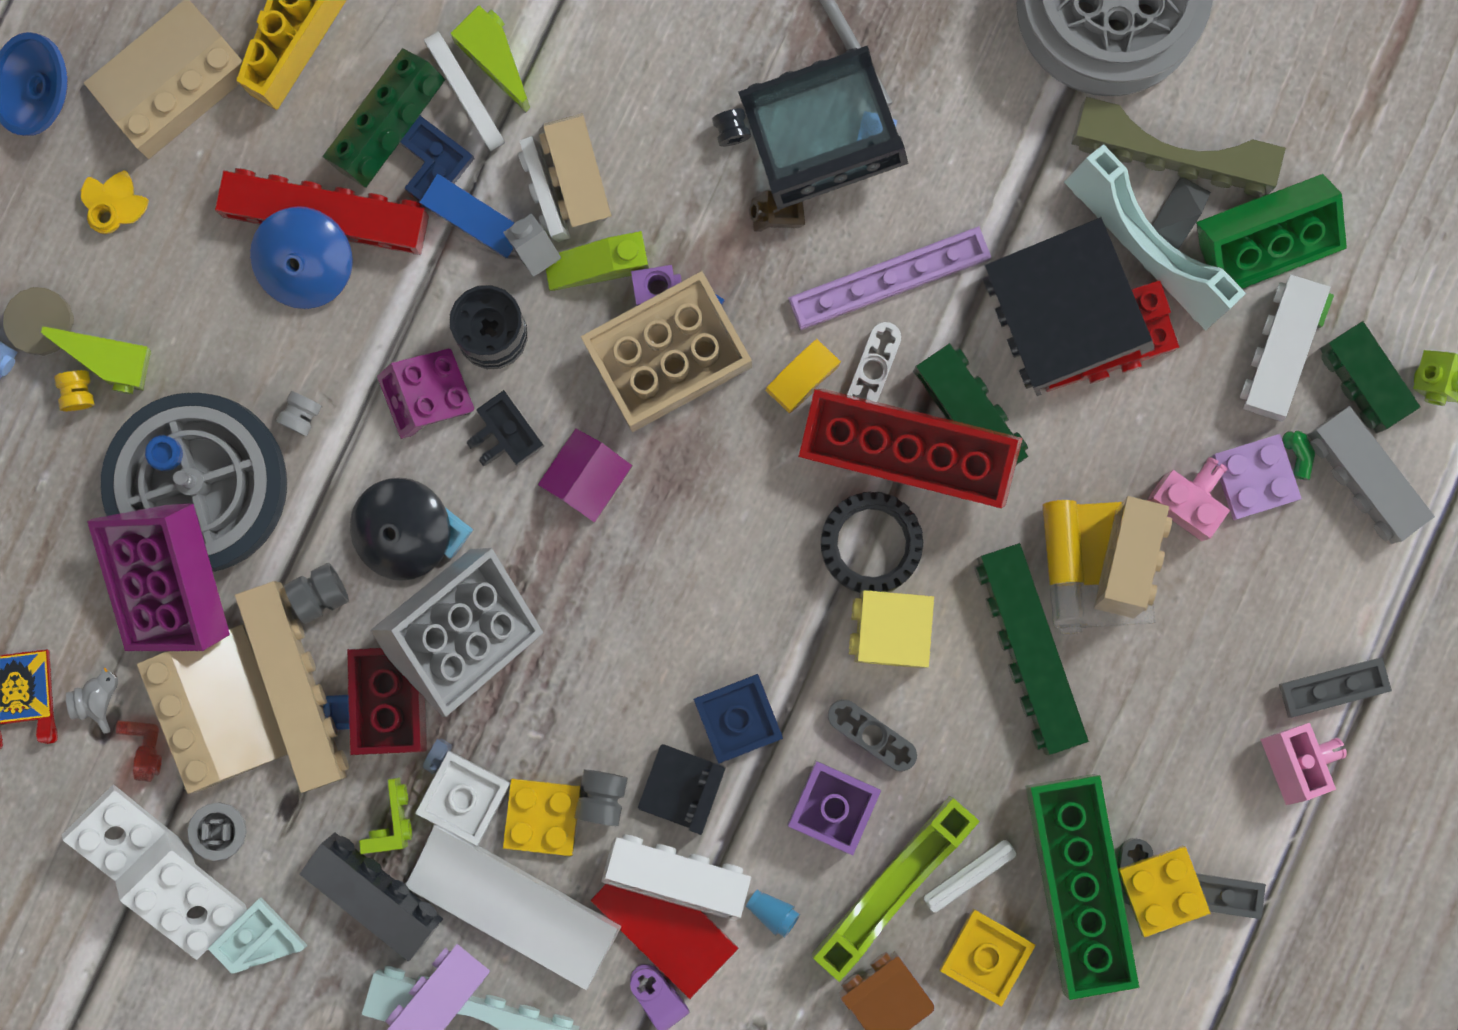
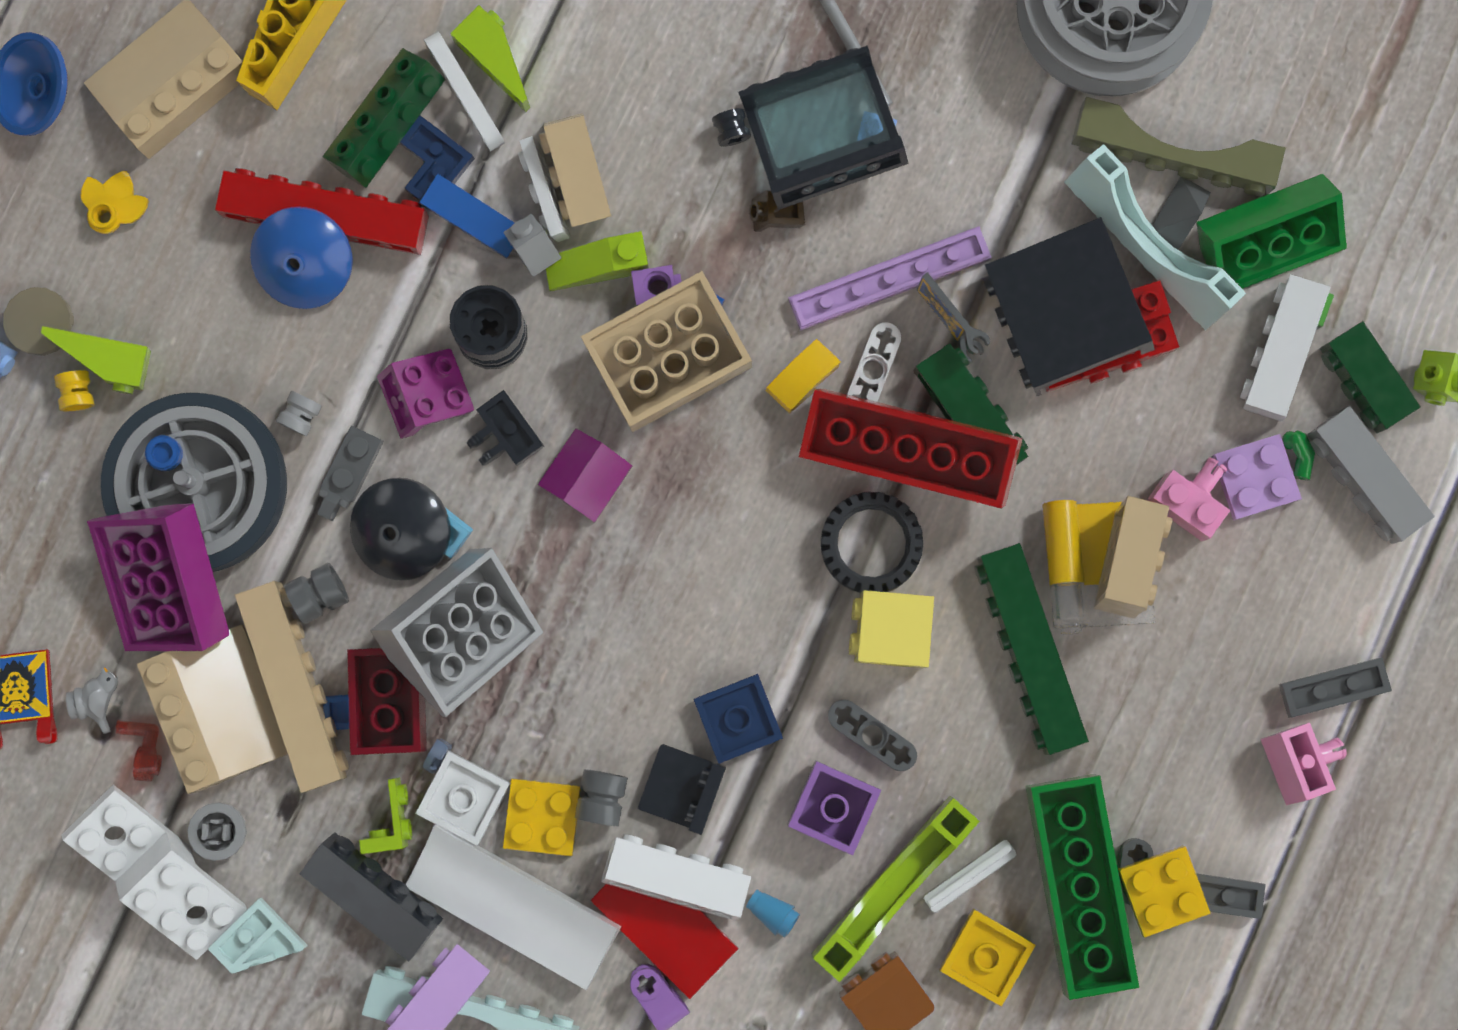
(348, 471): none -> dark grey hinge
(952, 317): none -> flag

